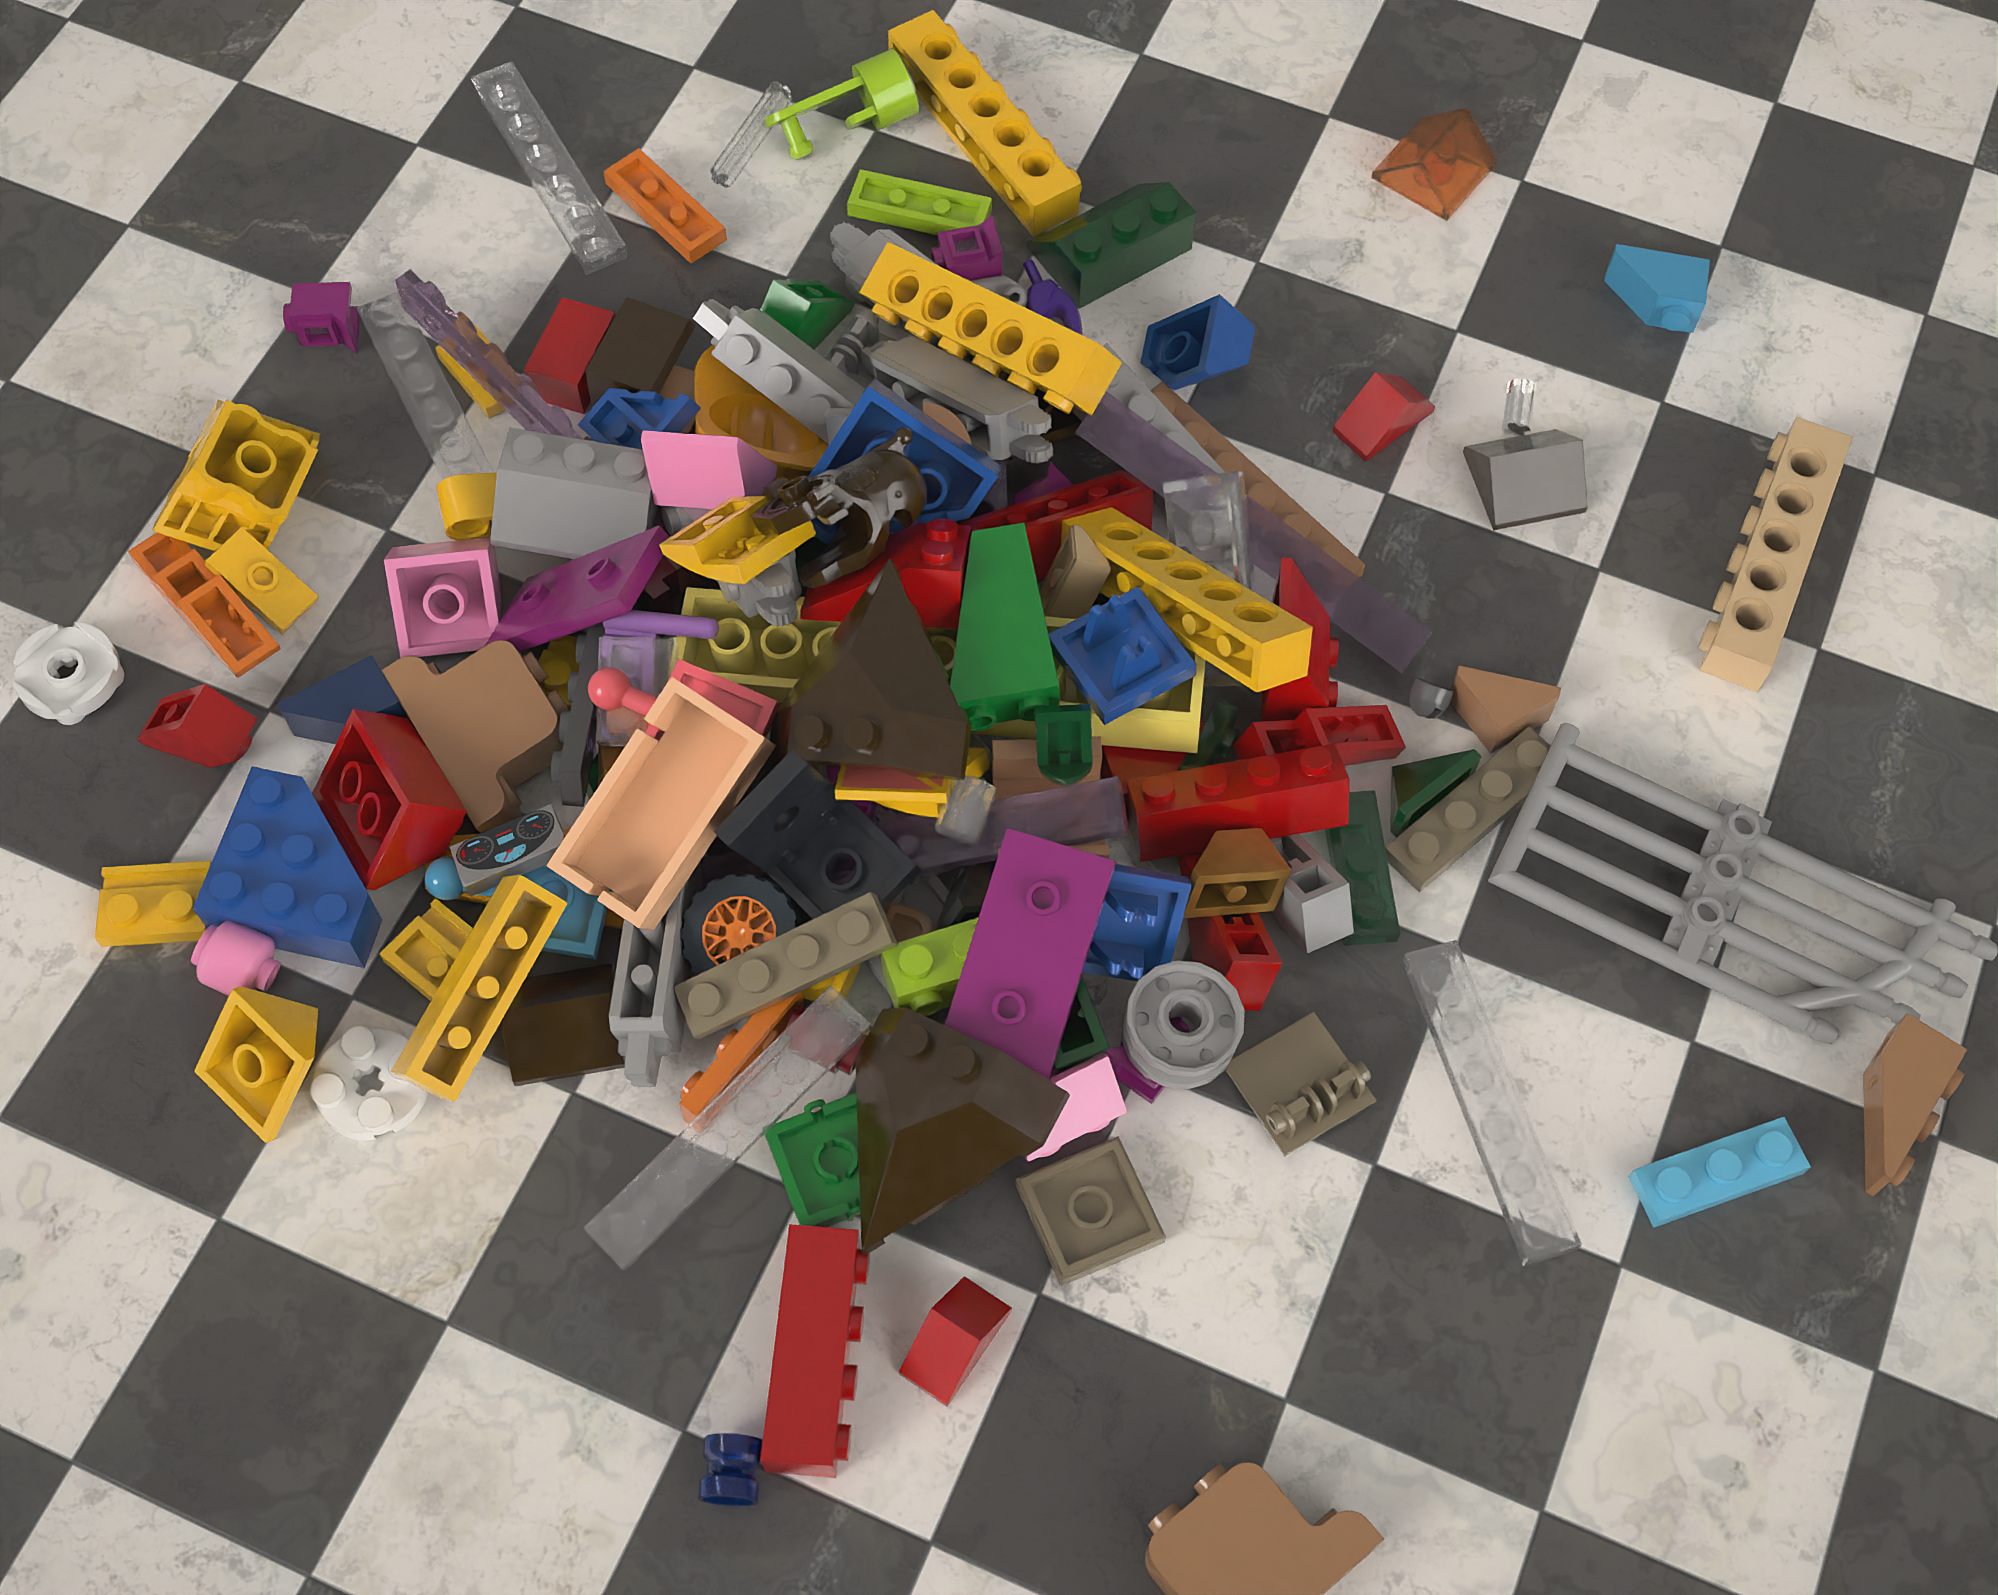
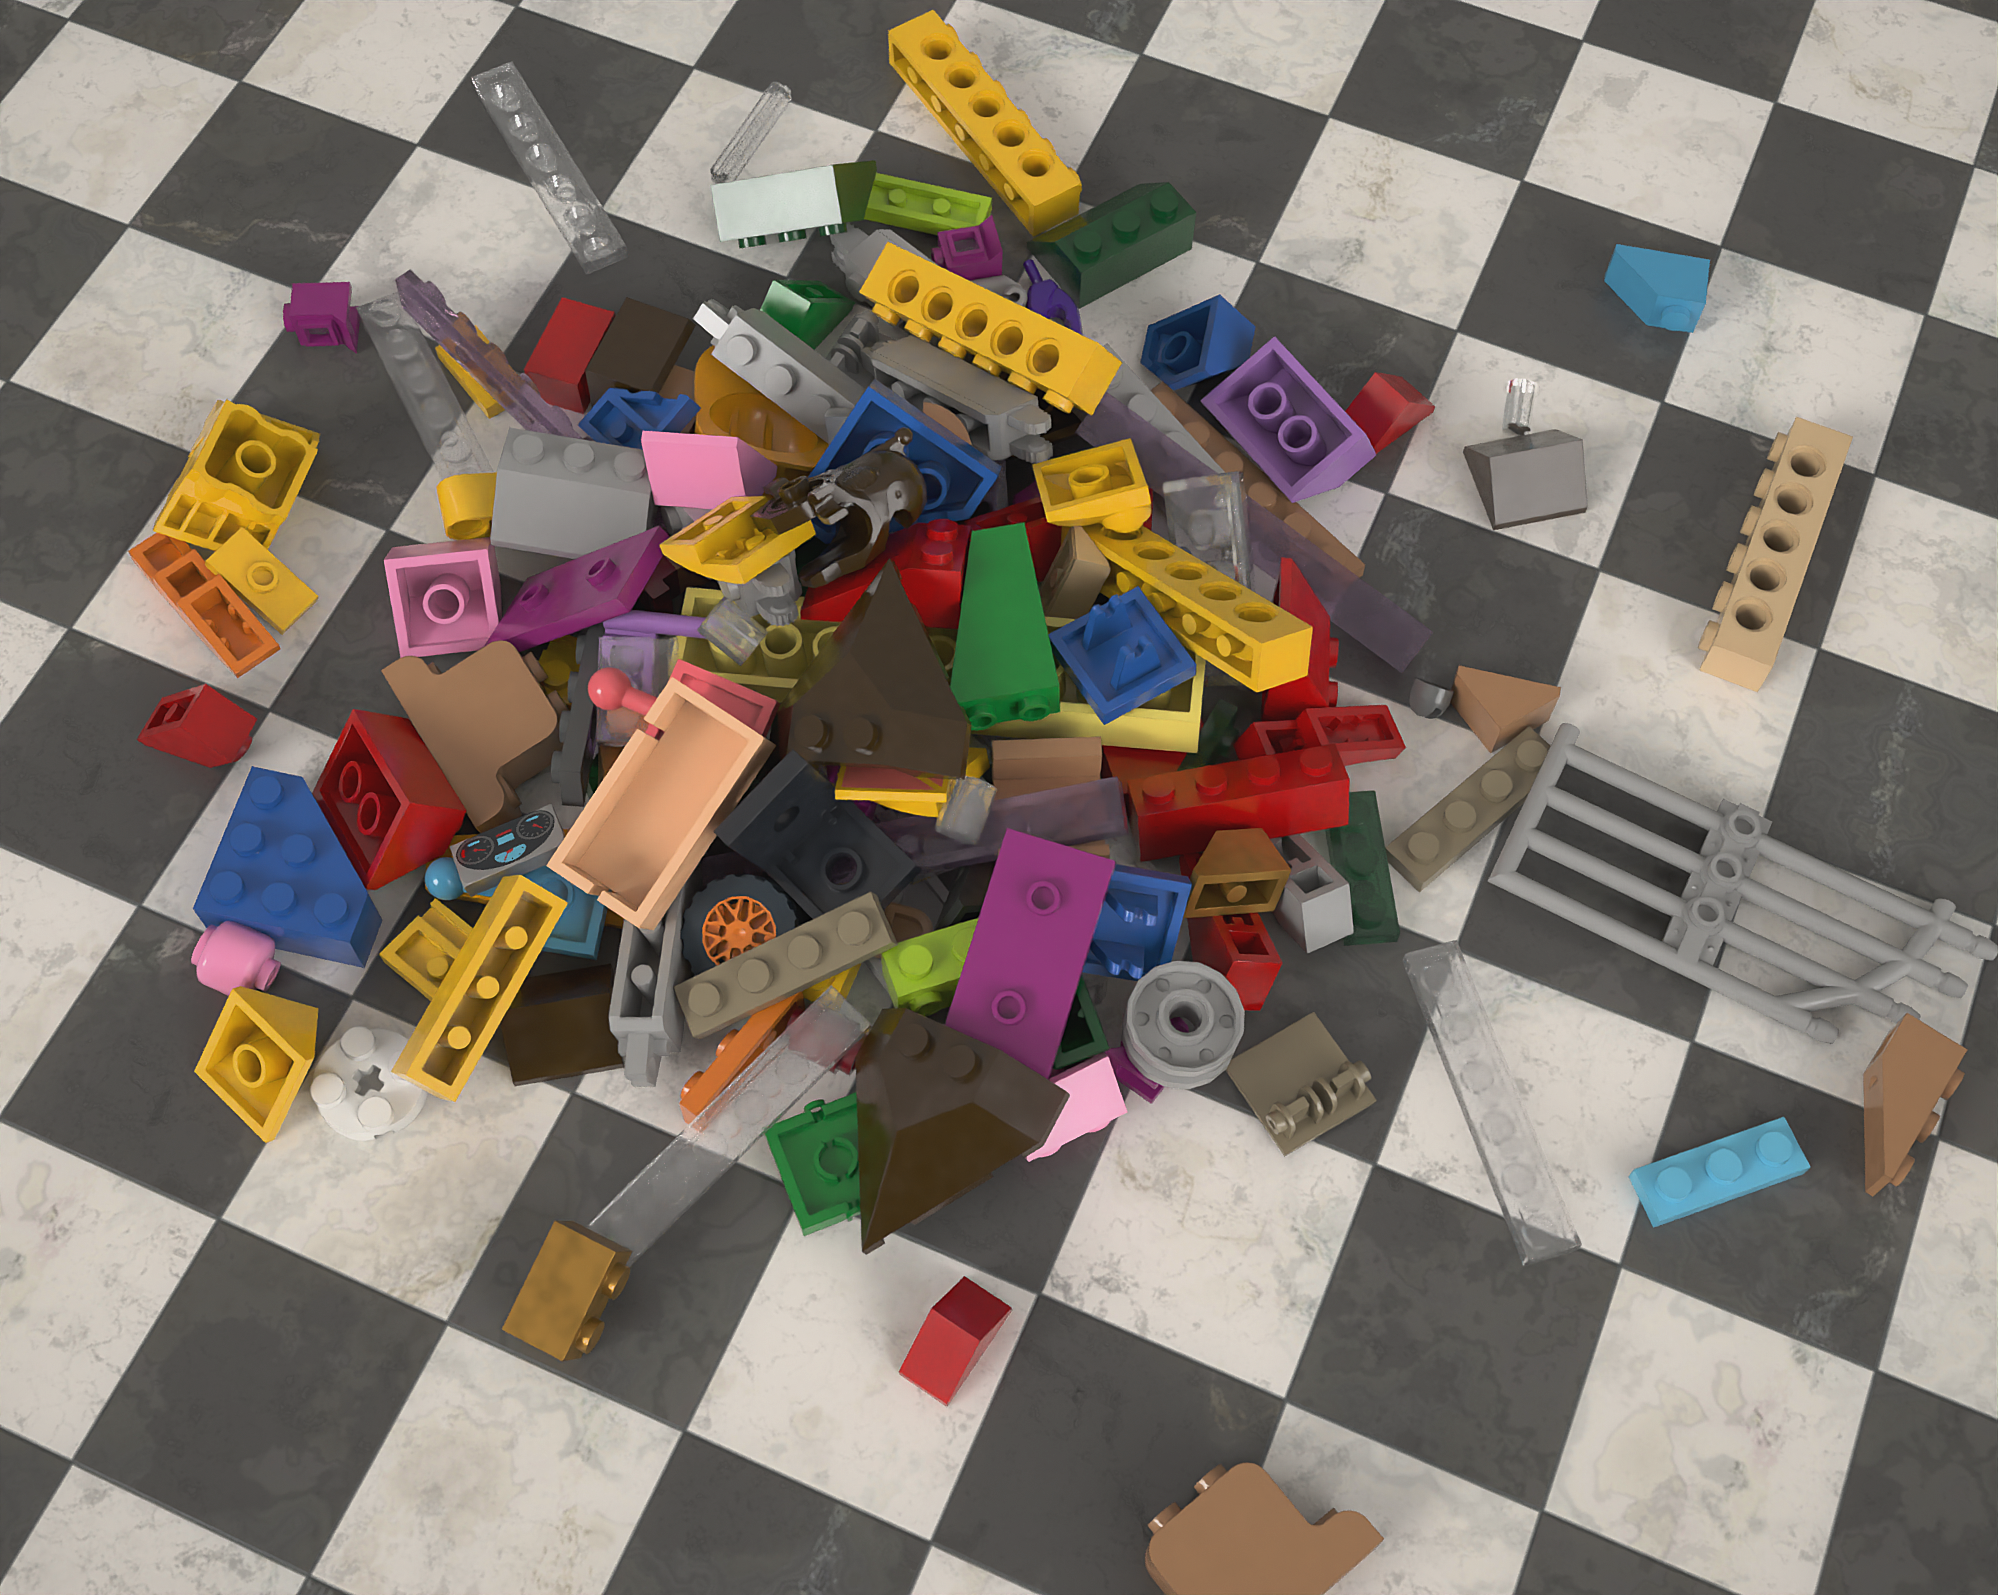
(77, 695): white plate -> none
(150, 904): yellow plate -> none
(325, 707): dark blue slope -> none
(568, 1291): none -> pearl gold brick
(665, 205): orange plate -> none
(730, 1470): clear blue wheel -> none
(732, 630): none -> clear piece
(793, 202): none -> slope
(812, 1352): red brick -> none
(884, 91): lime piece -> none
(1064, 742): dark green plate -> none
(1090, 1211): dark tan tile -> none
(1095, 488): none -> yellow slope
(1289, 424): none -> medium lavender slope
(1424, 783): dark green slope -> none
(1438, 162): clear orange slope -> none

